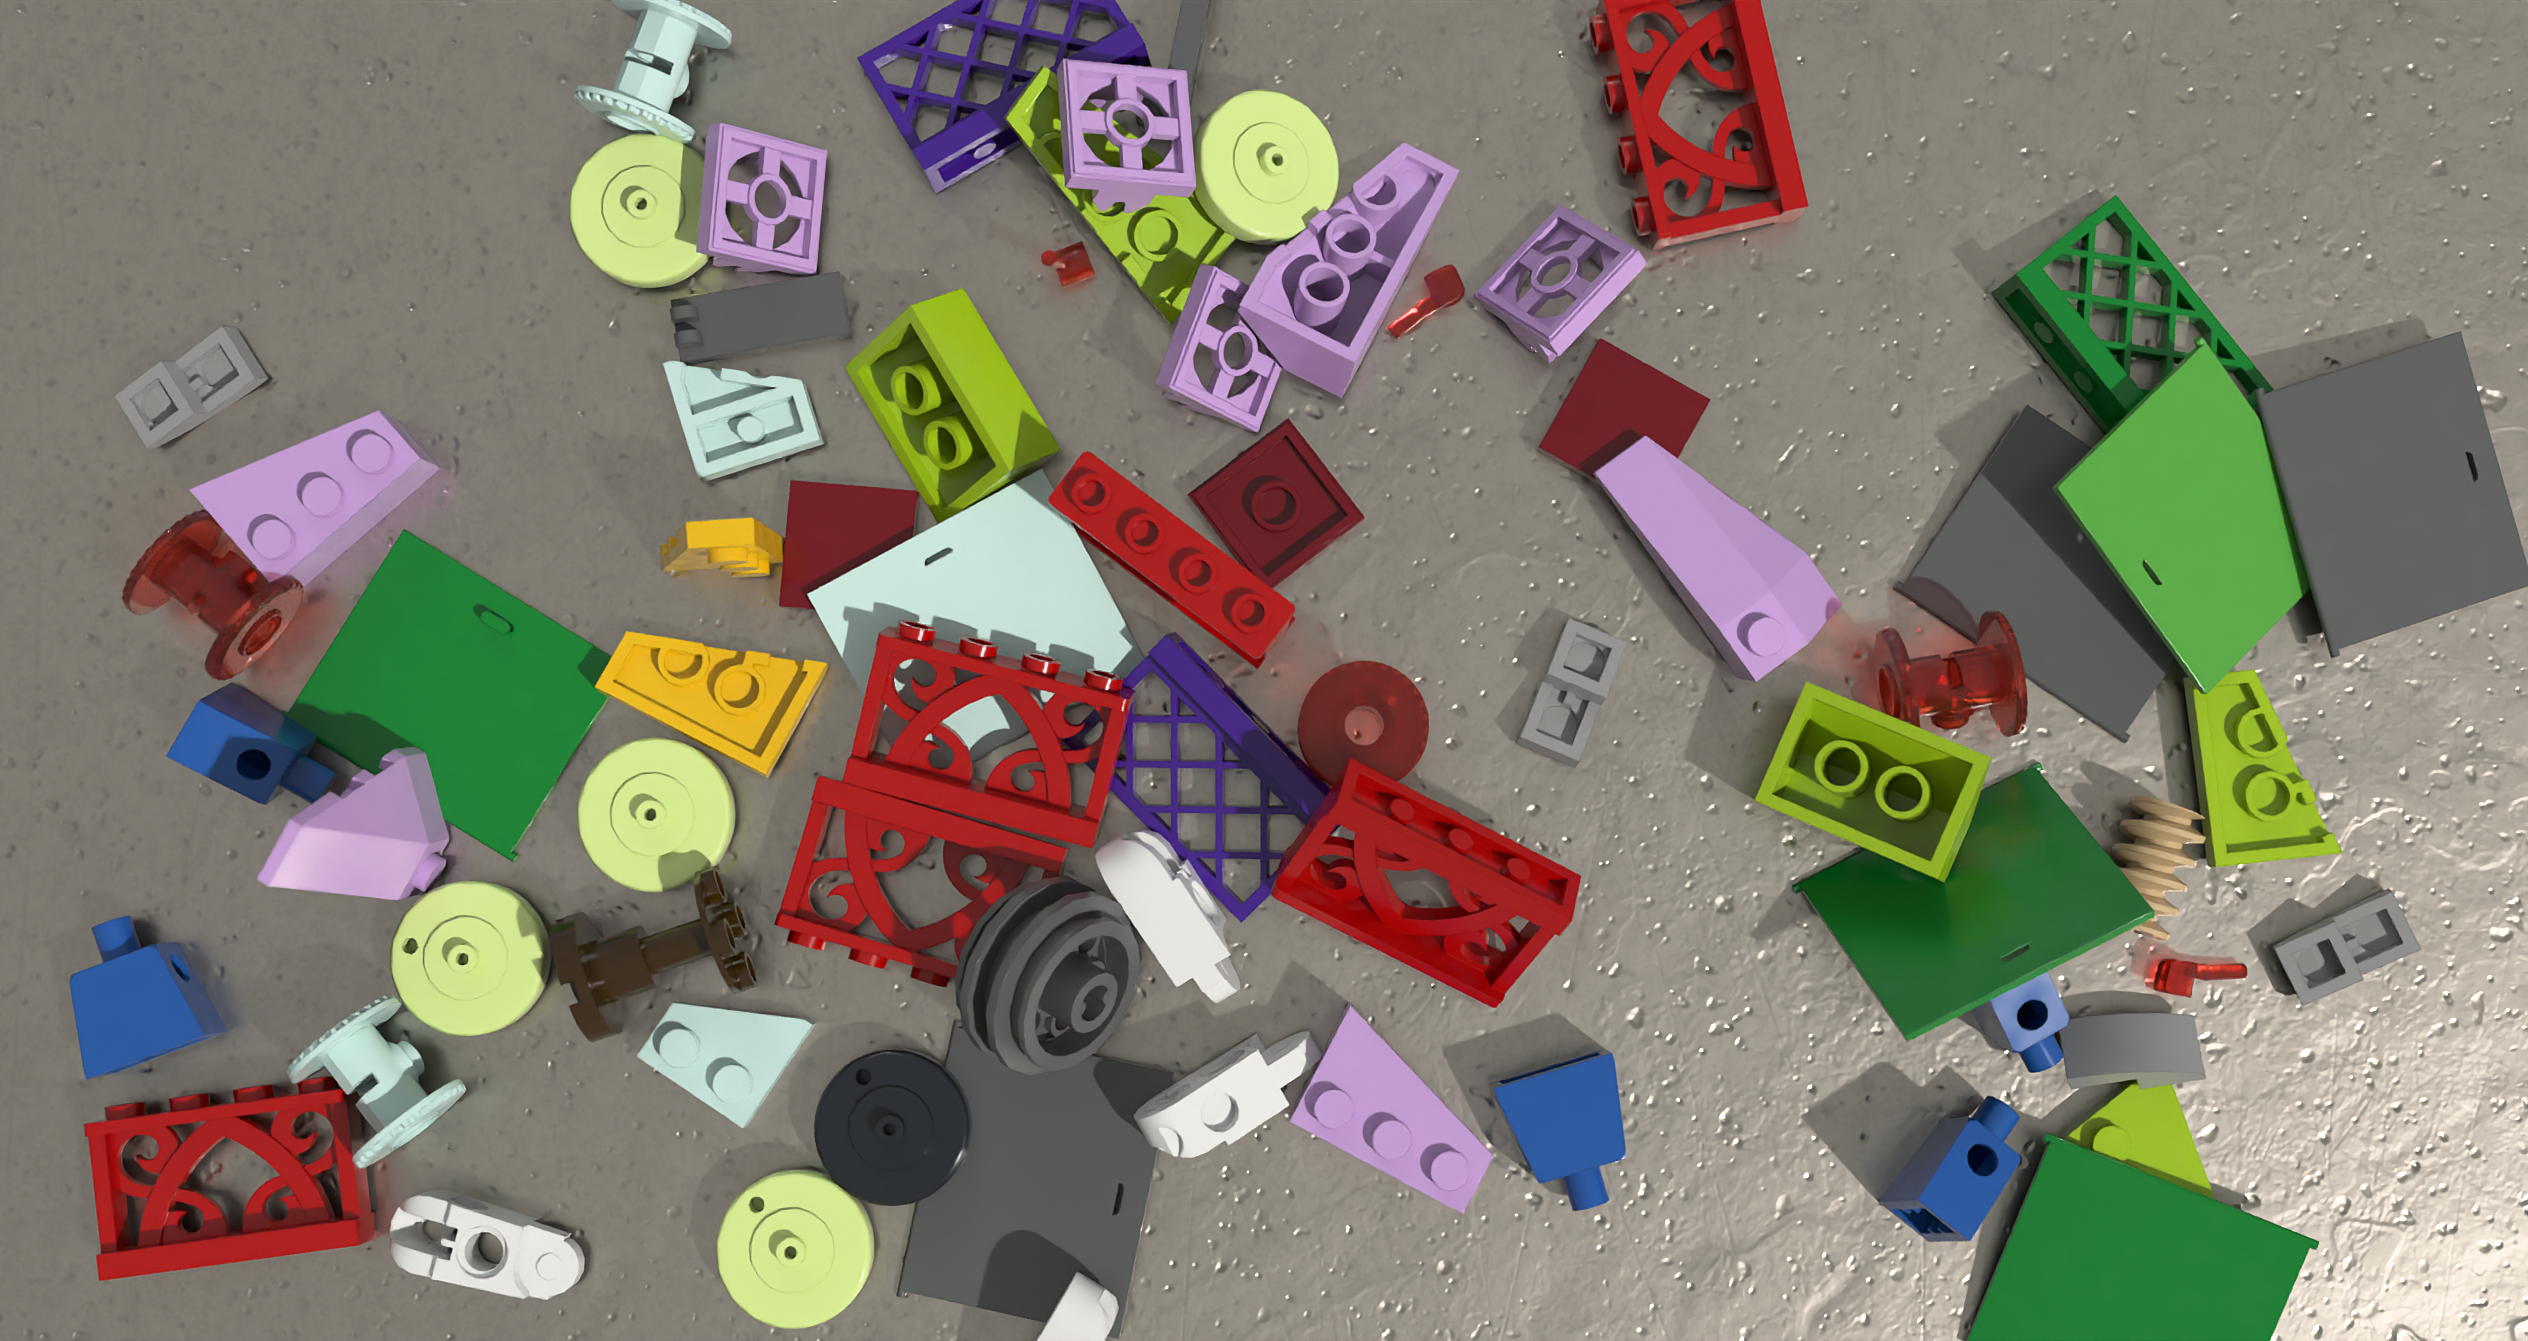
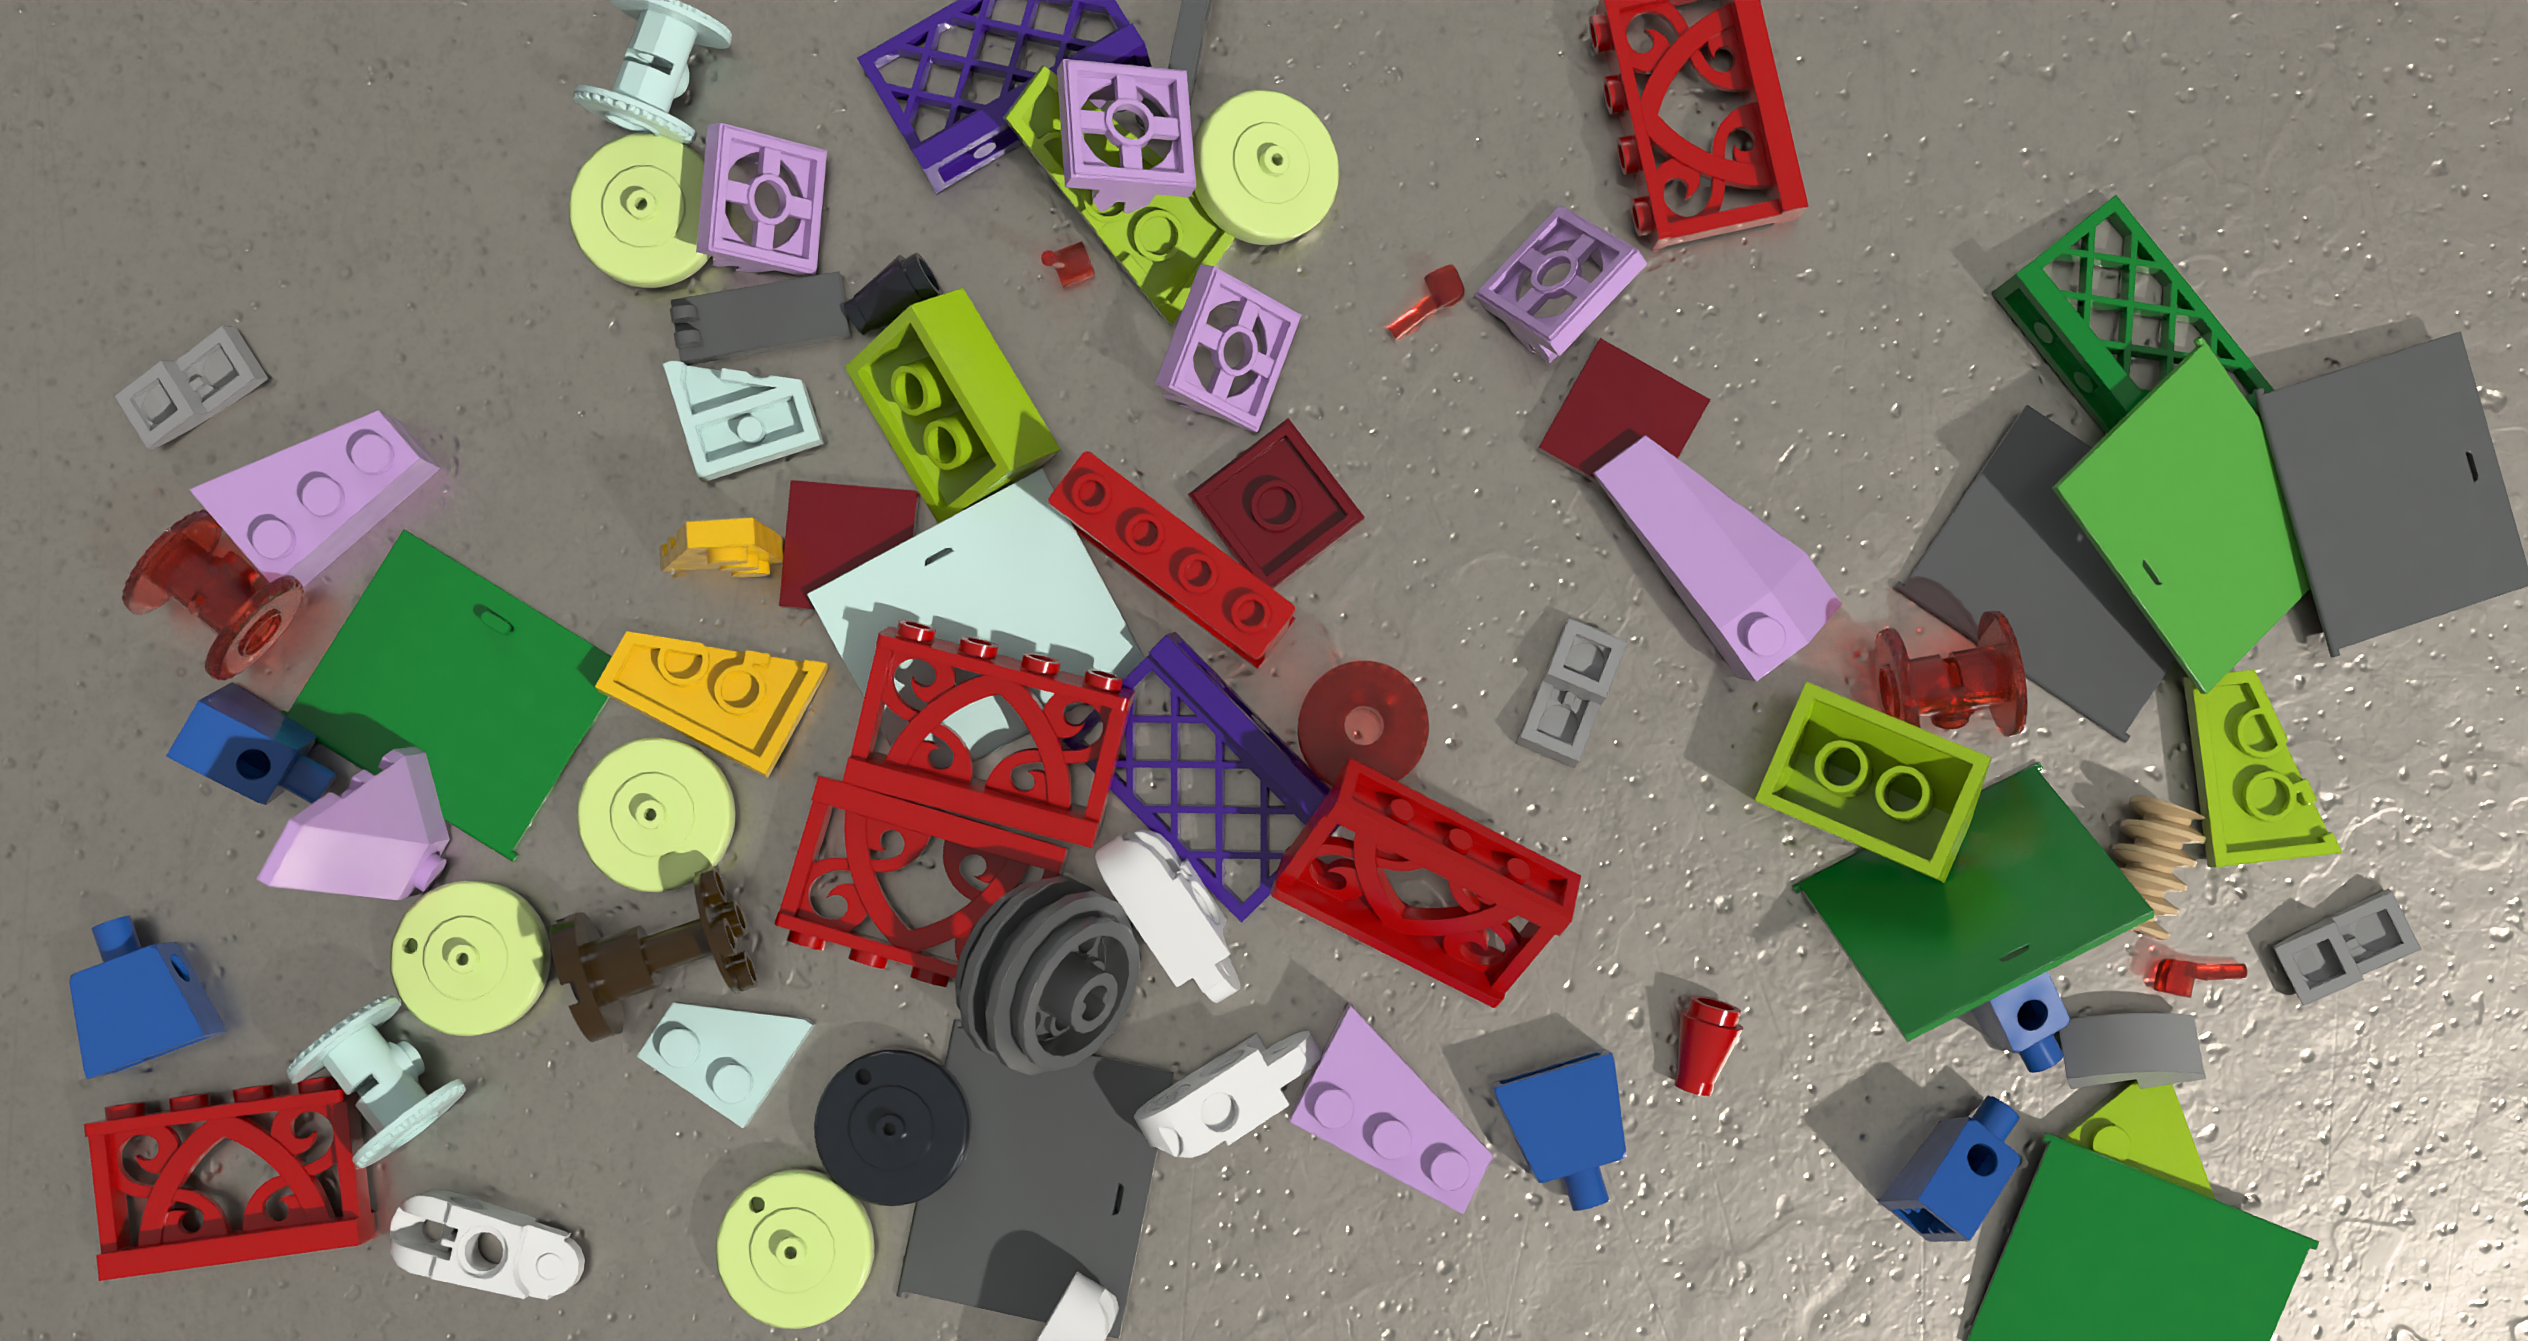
(892, 292): none -> black cone
(1336, 280): lavender wedge -> none
(1705, 1042): none -> red cone

